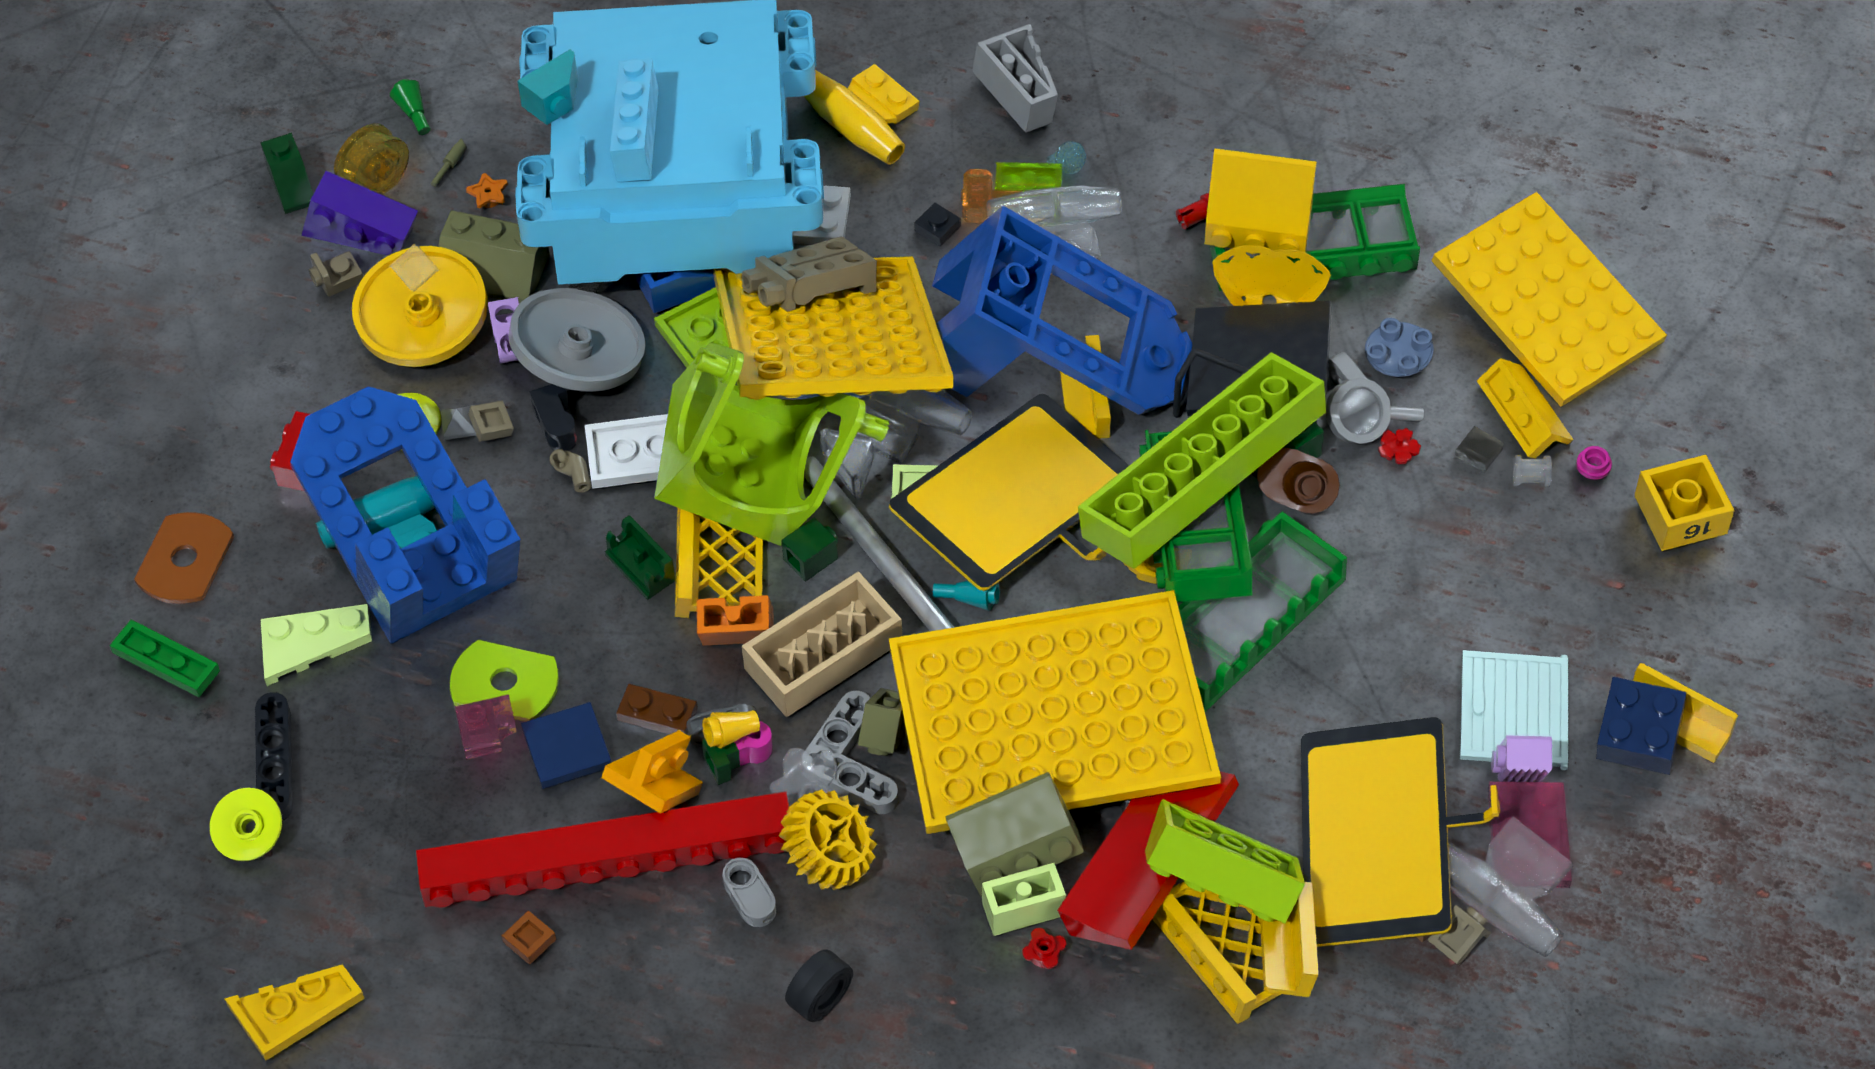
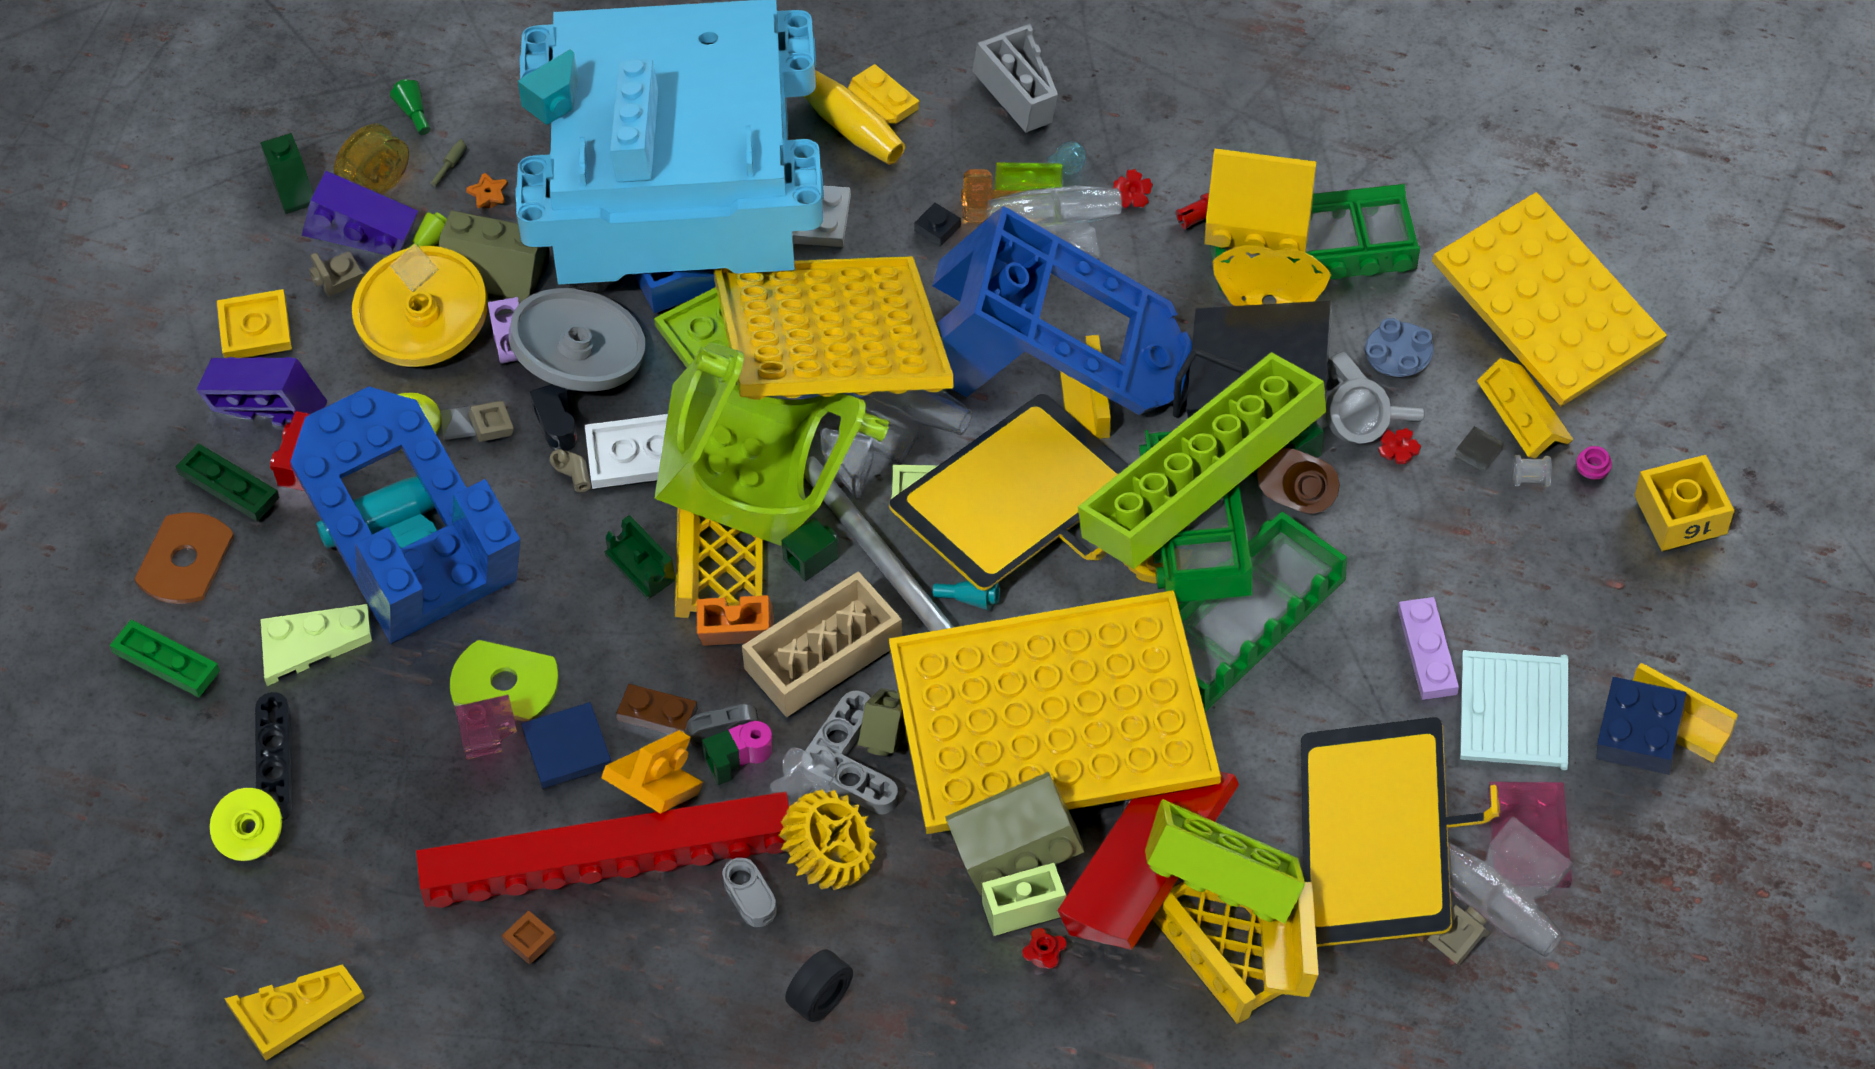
(227, 482): none -> dark green plate
(254, 324): none -> yellow plate
(260, 388): none -> dark purple wedge
(429, 230): none -> lime cone
(728, 727): yellow cone -> none
(810, 272): dark tan hips -> none
(1133, 189): none -> red plant
(1428, 648): none -> lavender plate
(1522, 758): lavender brick -> none

